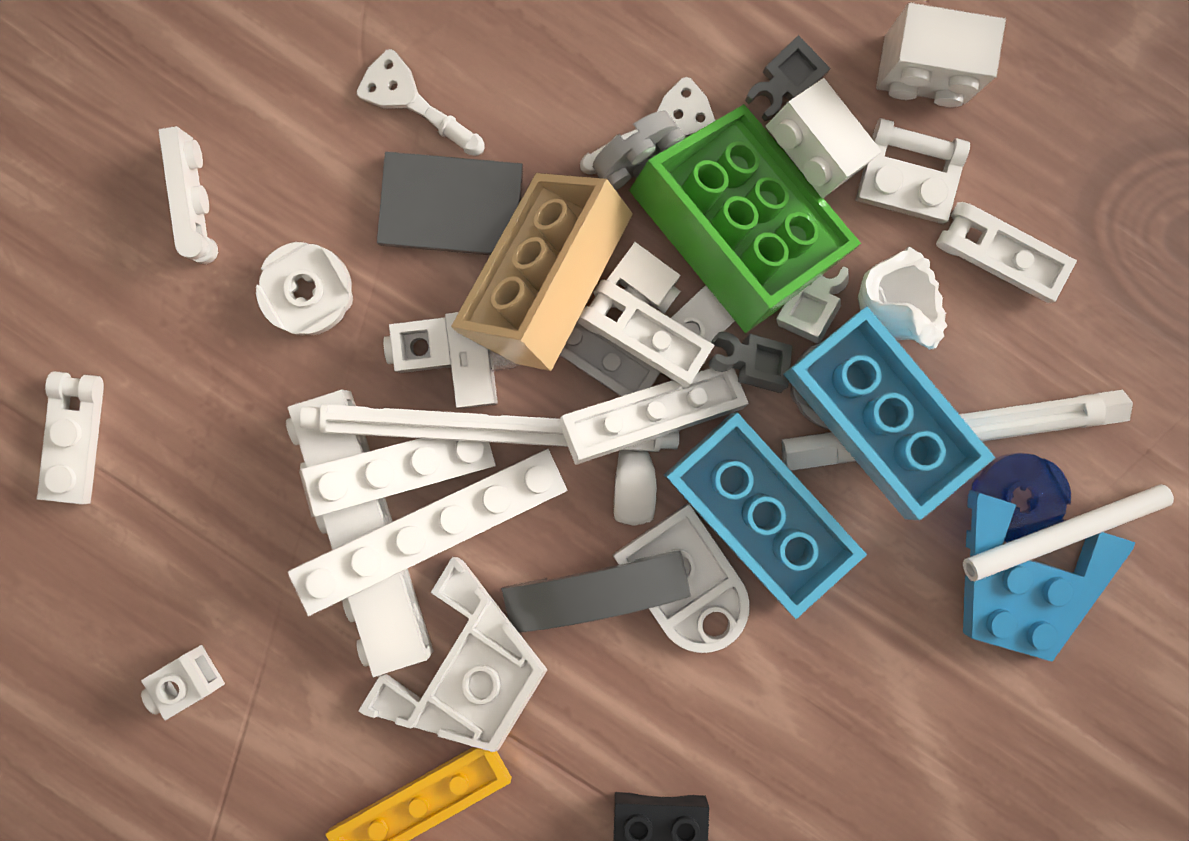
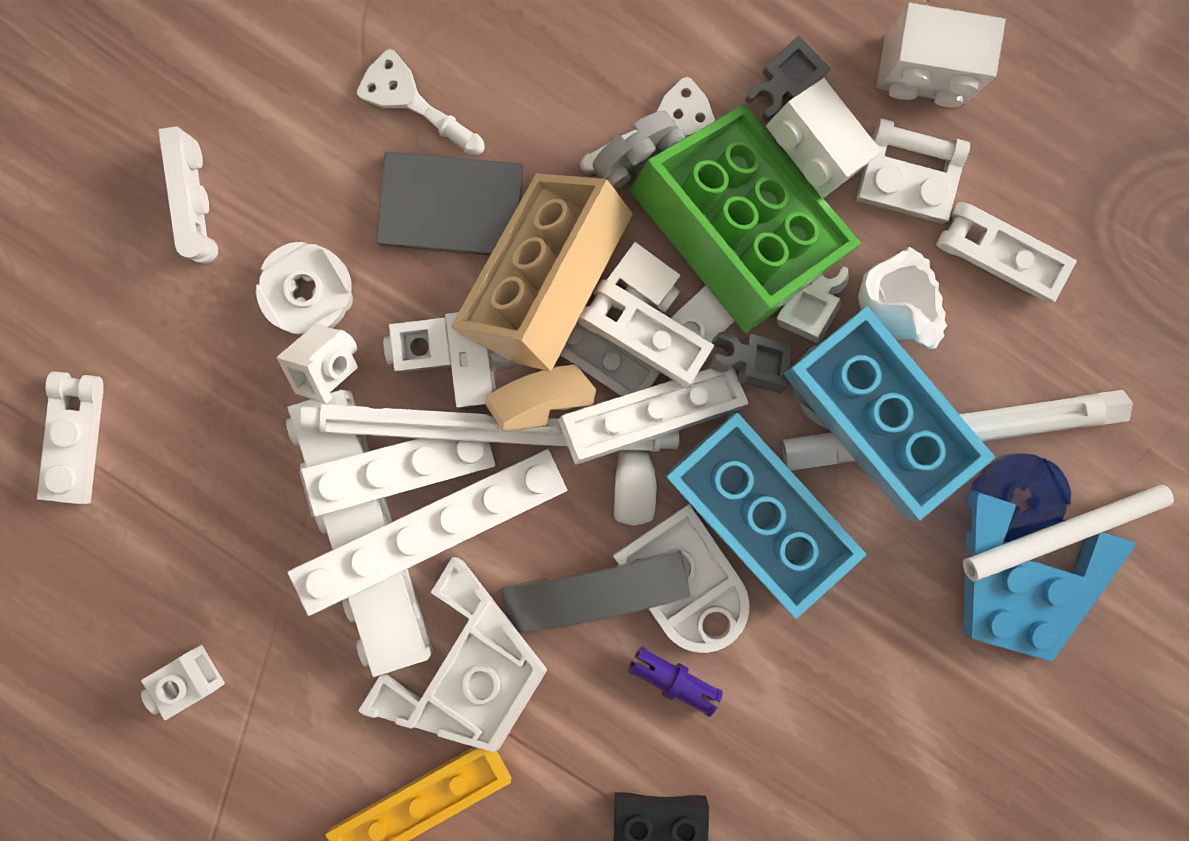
(319, 362): none -> white brick
(530, 398): none -> tan slope
(675, 681): none -> dark purple pin

